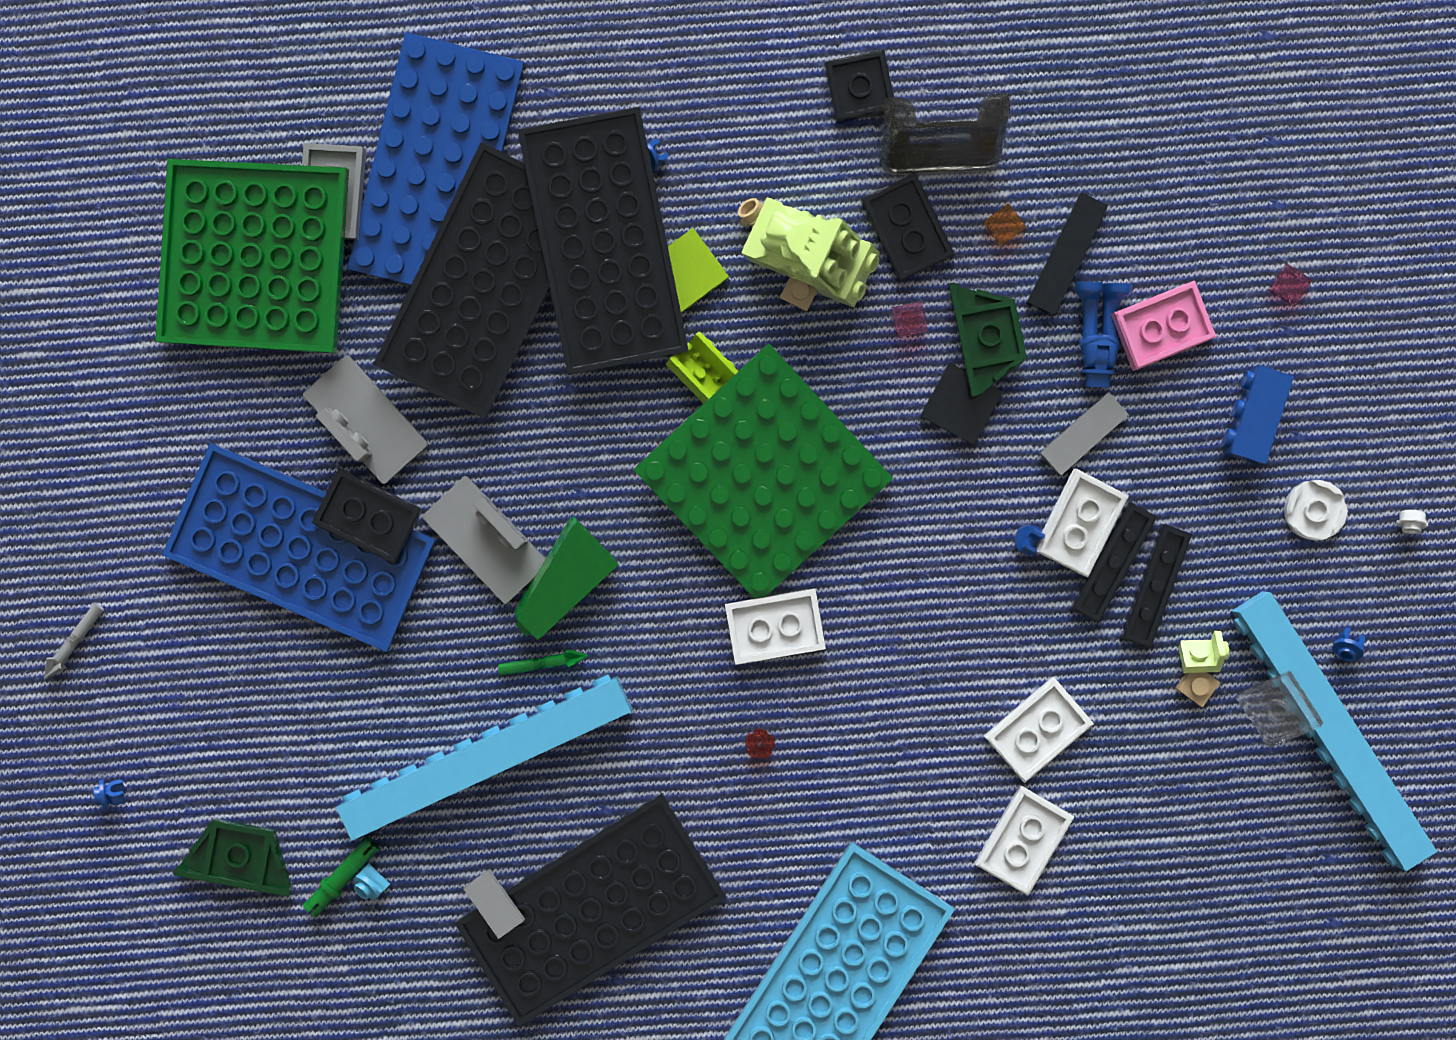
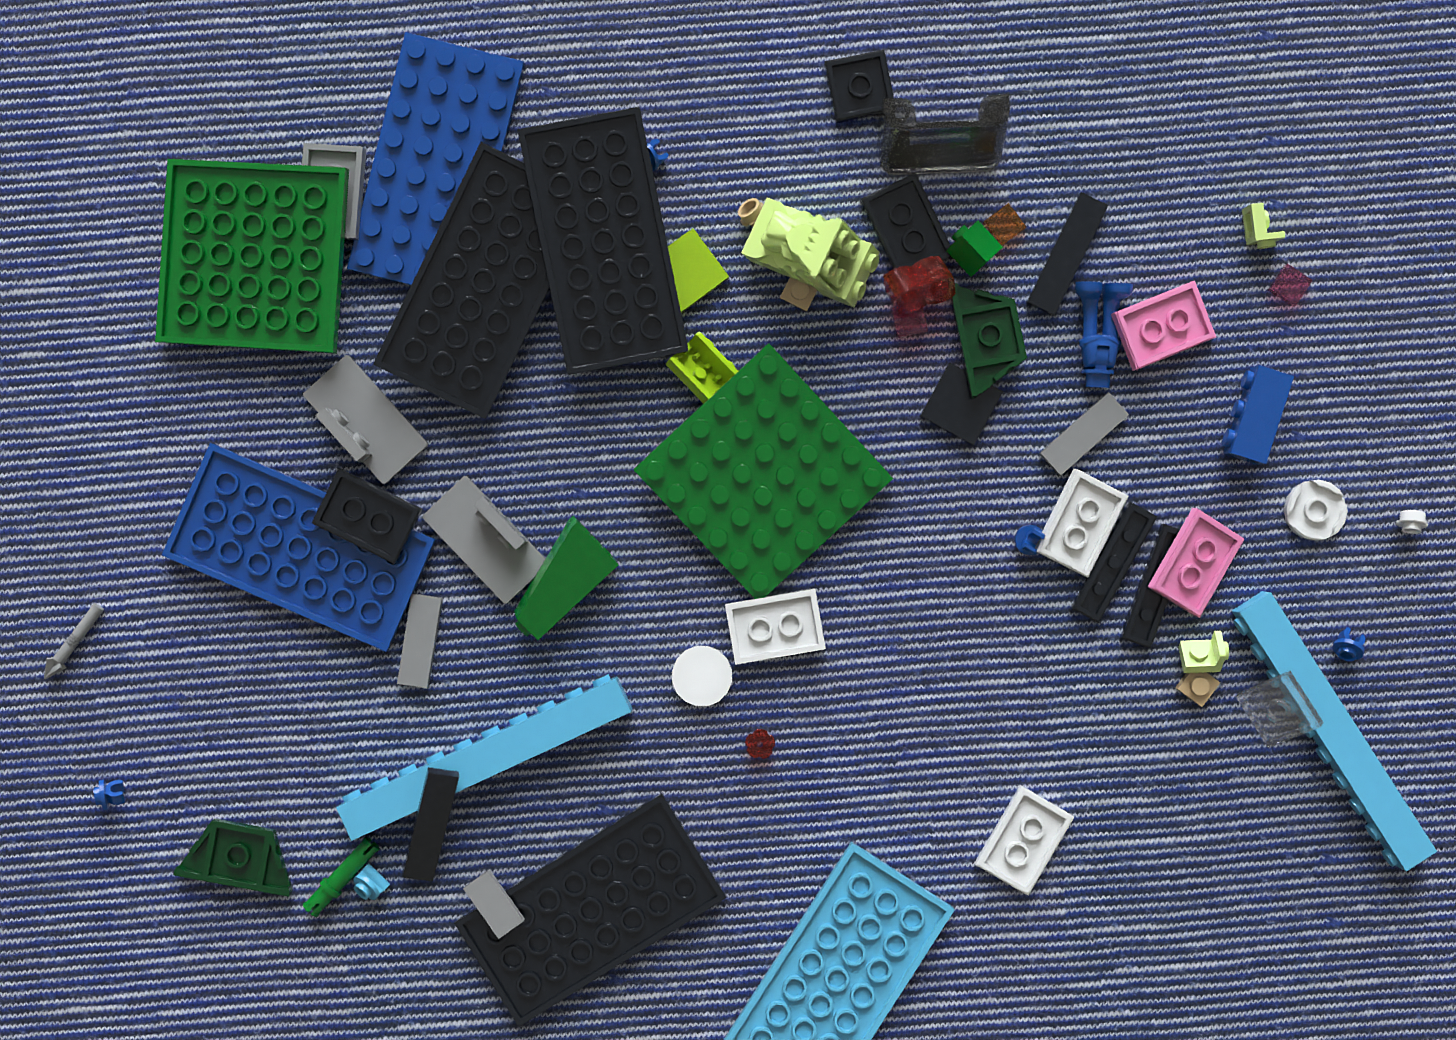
(420, 640): none -> light grey tile
(430, 824): none -> black tile
(568, 658): green piece -> none
(702, 675): none -> white tile
(920, 284): none -> clear red brick
(973, 247): none -> green brick
(1038, 729): white tile -> none
(1196, 562): none -> bright pink tile
(1256, 223): none -> yellowish green bracket

